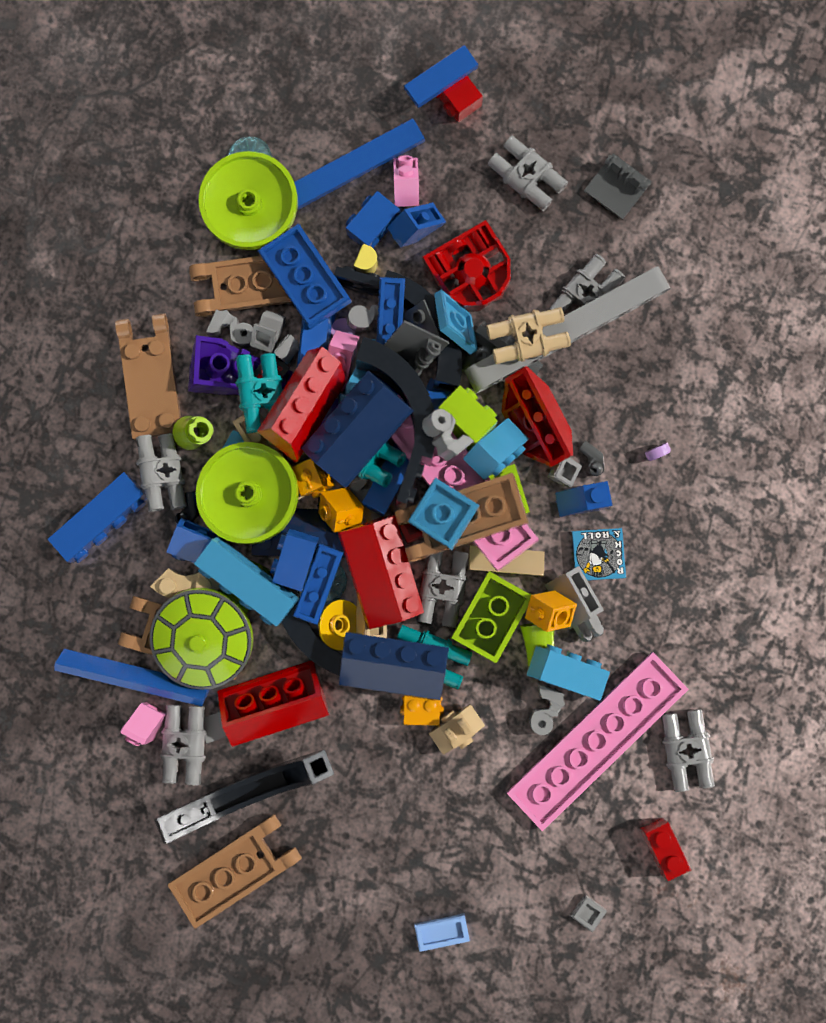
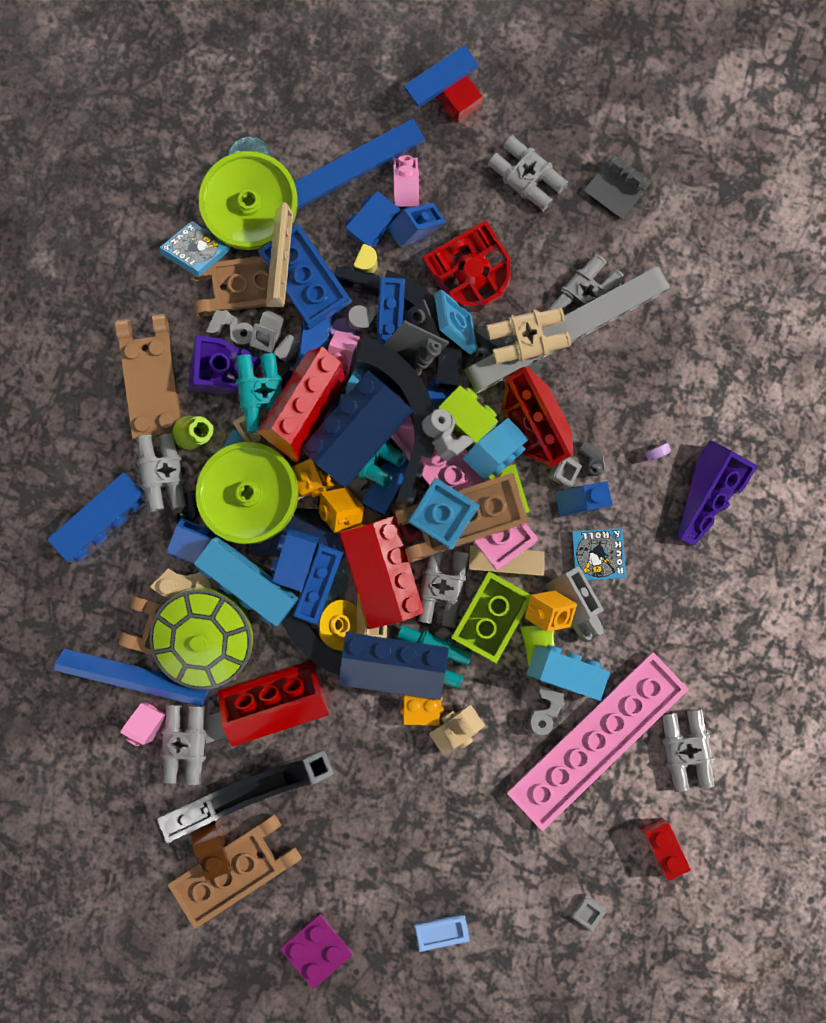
(194, 249): none -> tile
(209, 848): none -> reddish brown brick
(279, 256): none -> tan slope
(316, 951): none -> magenta plate
(714, 482): none -> dark purple wedge

